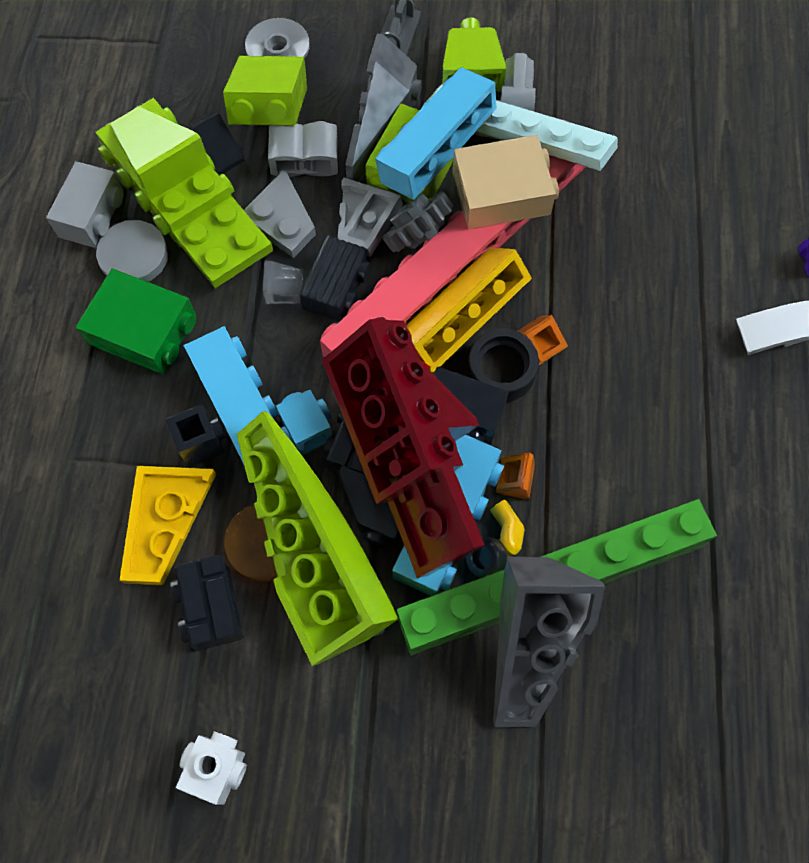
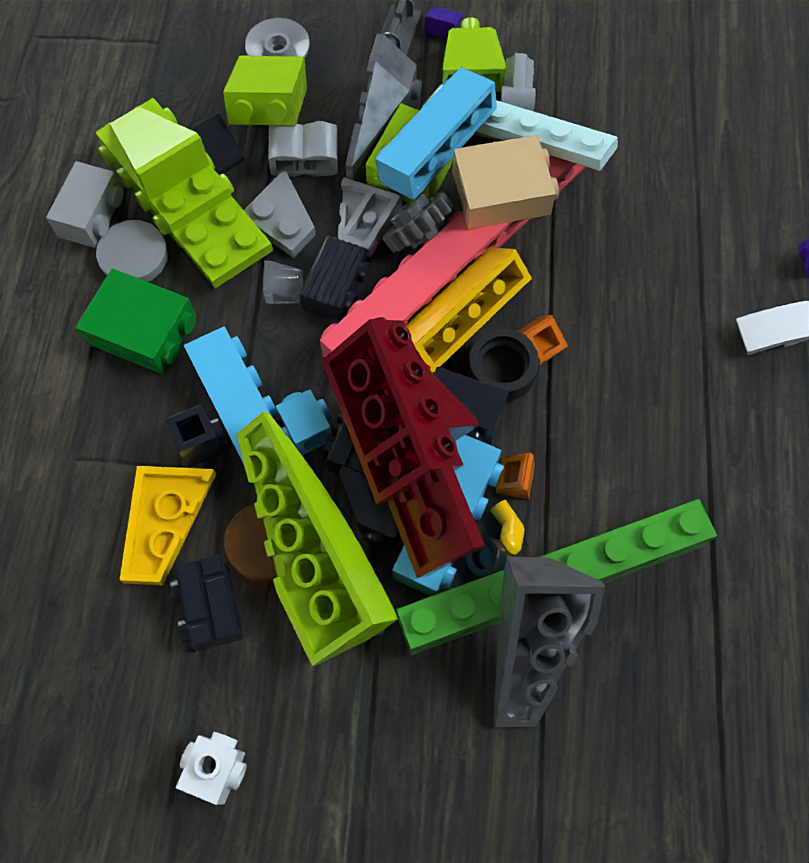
(440, 21): none -> dark purple slope

